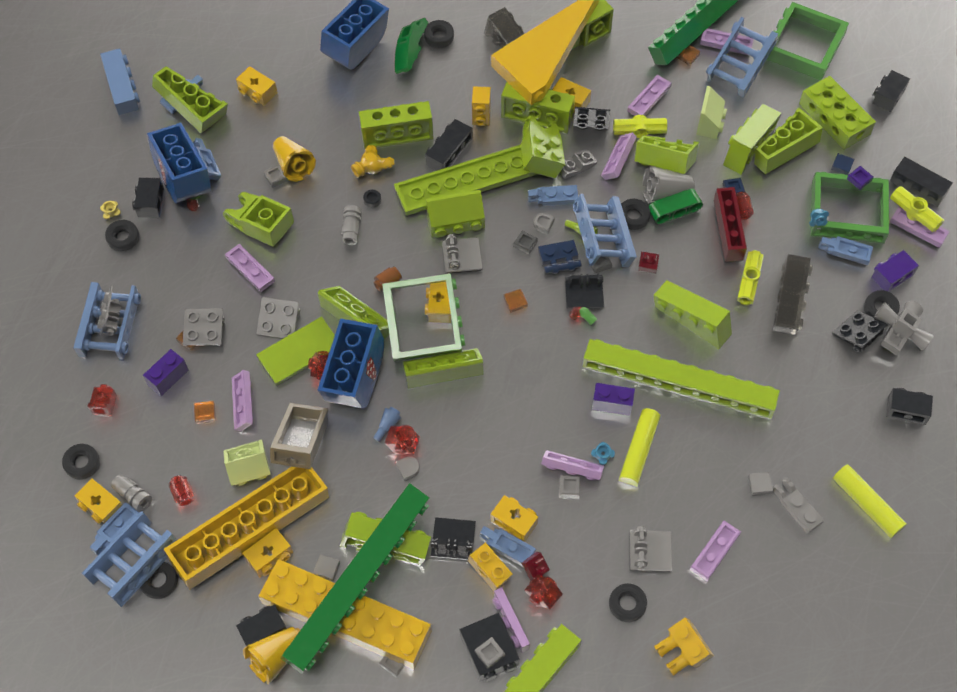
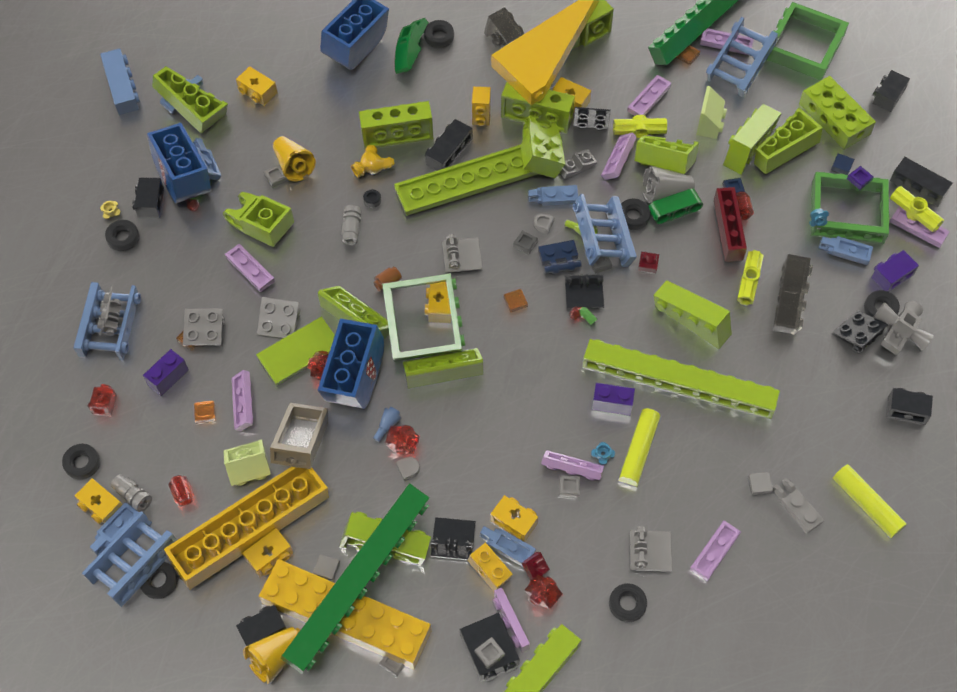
(455, 213): lime slope -> none
(693, 647): yellow brick -> none

